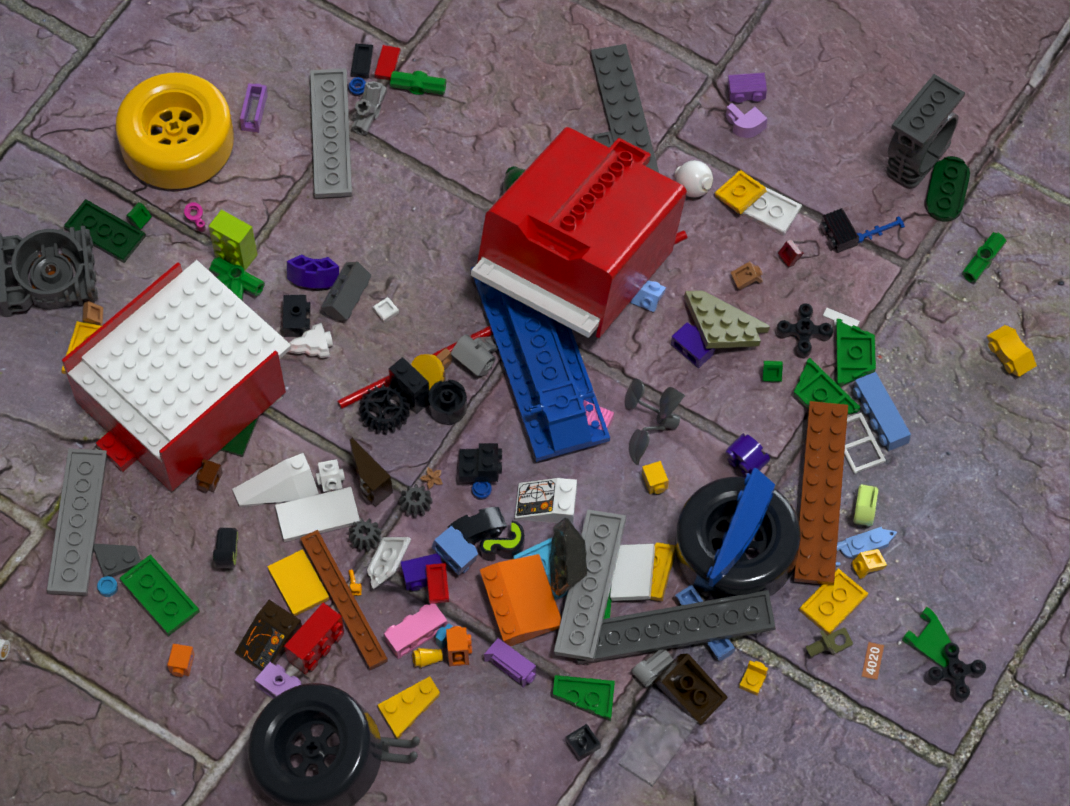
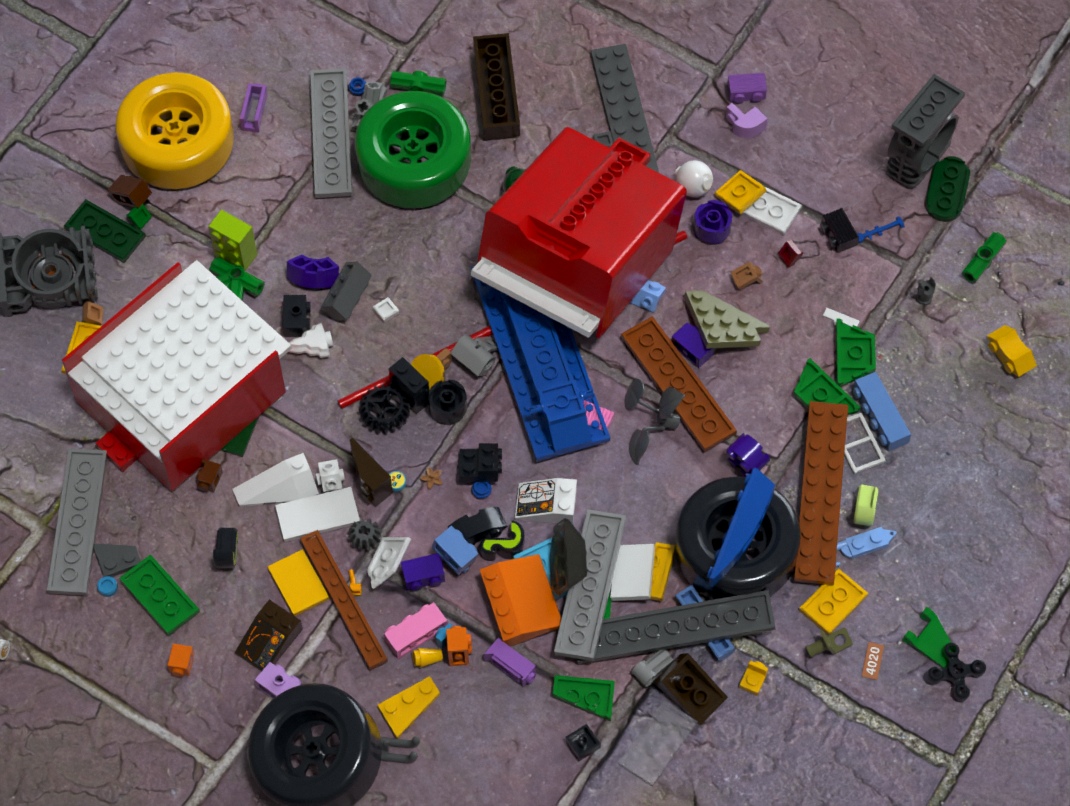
(129, 191): none -> reddish brown brick
(197, 219): dark pink plate -> none
(314, 638): red brick -> none
(362, 60): black tile -> none
(387, 62): red tile -> none
(398, 481): none -> tile
(408, 500): dark grey gear -> none
(412, 116): none -> green wheel
(437, 583): red tile -> none
(496, 86): none -> dark brown brick
(655, 477): yellow brick -> none
(669, 369): none -> dark orange plate
(712, 222): none -> dark purple brick
(772, 370): green tile -> none
(804, 330): black gear -> none
(868, 562): yellow bracket -> none
(926, 291): none -> dark grey piece

